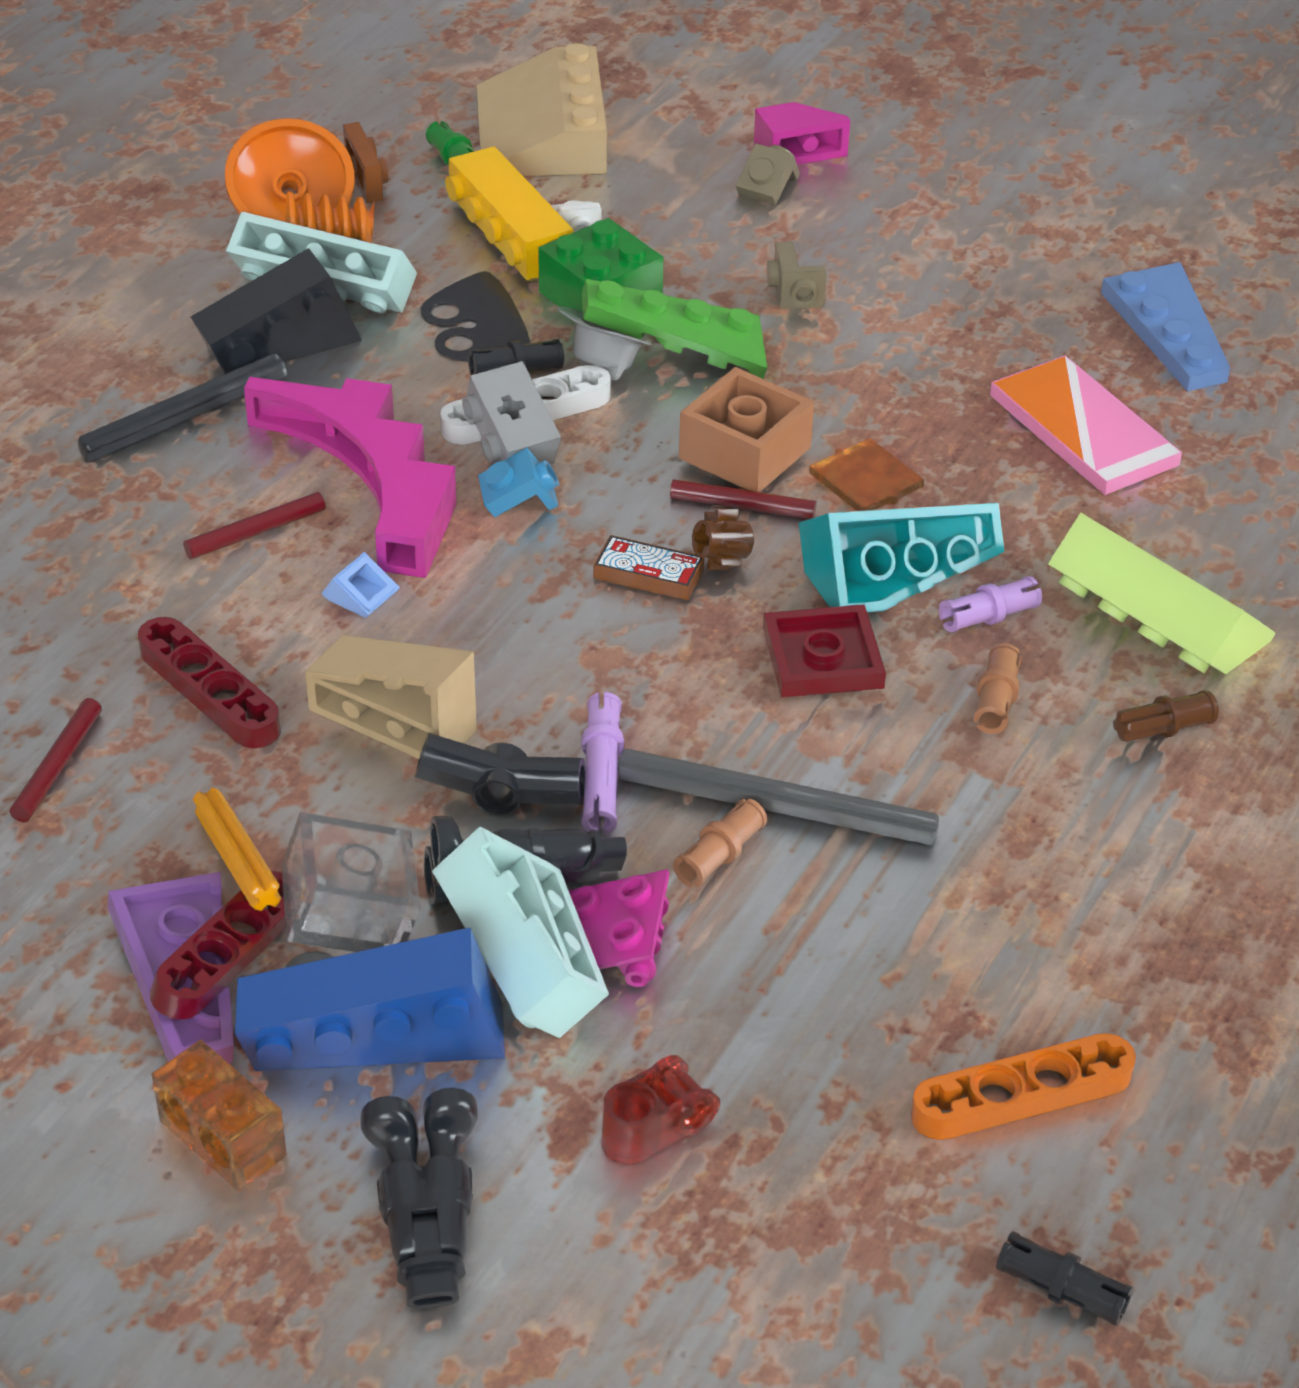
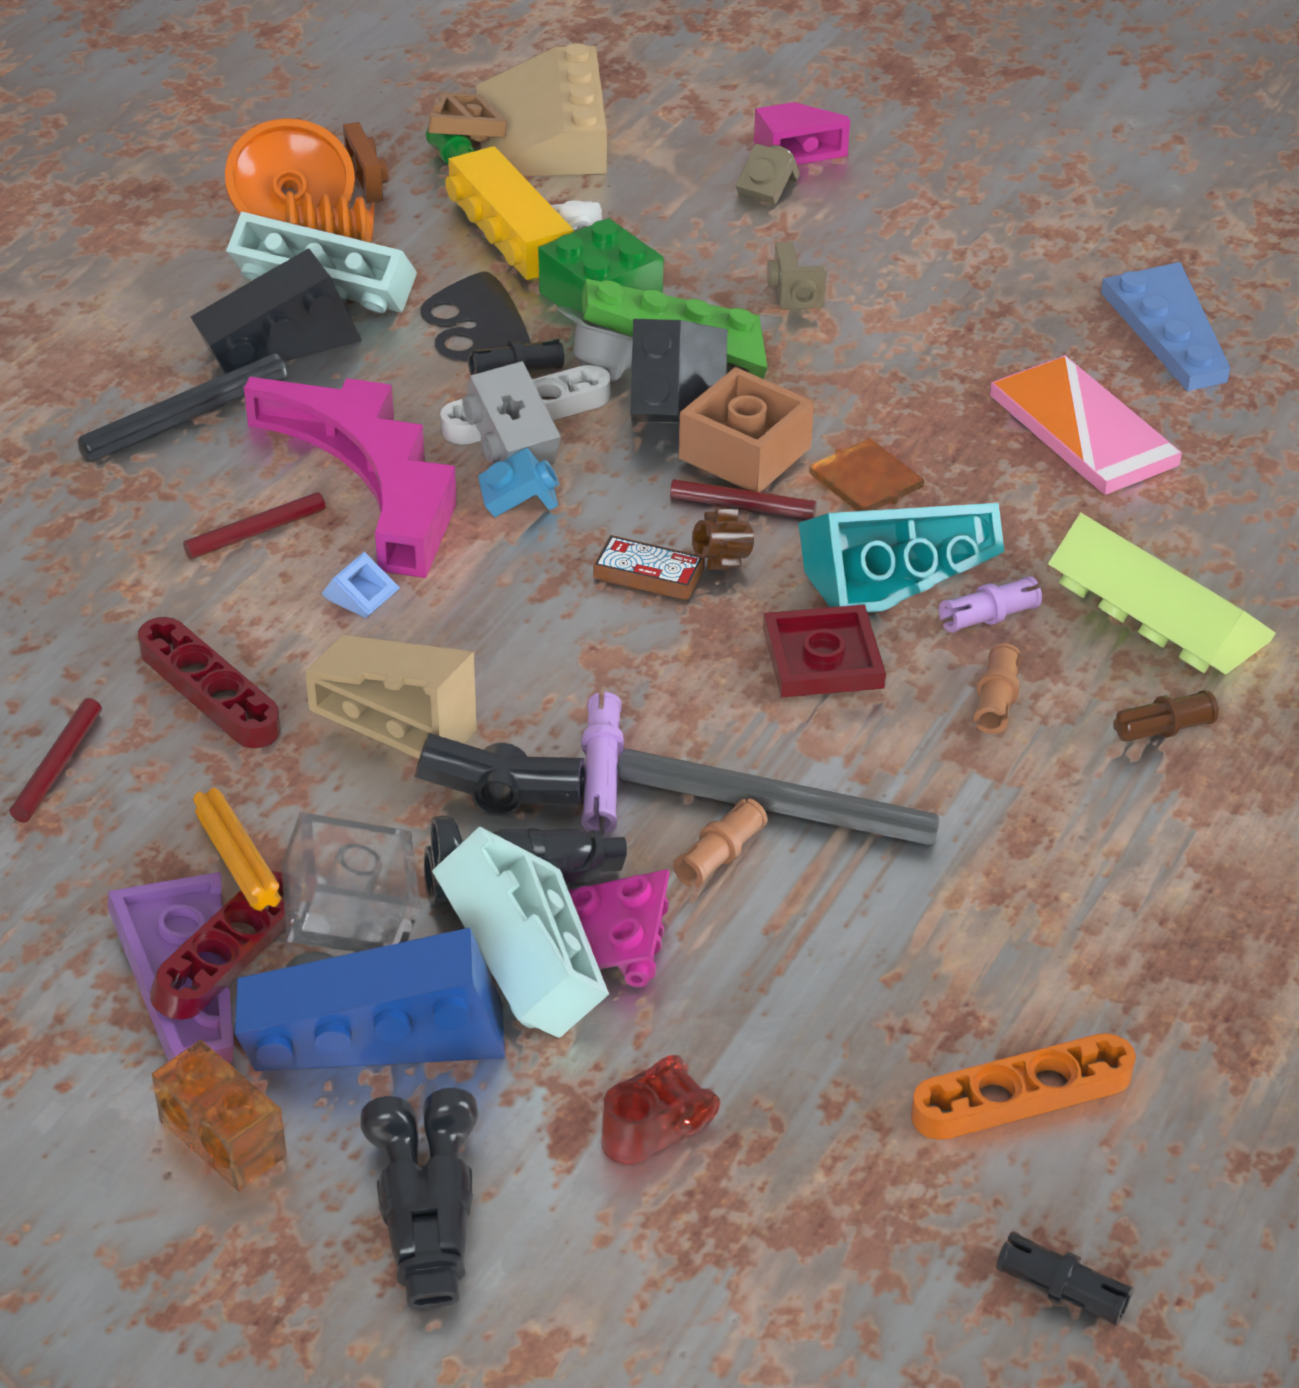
(466, 116): none -> medium nougat wing
(673, 366): none -> black slope

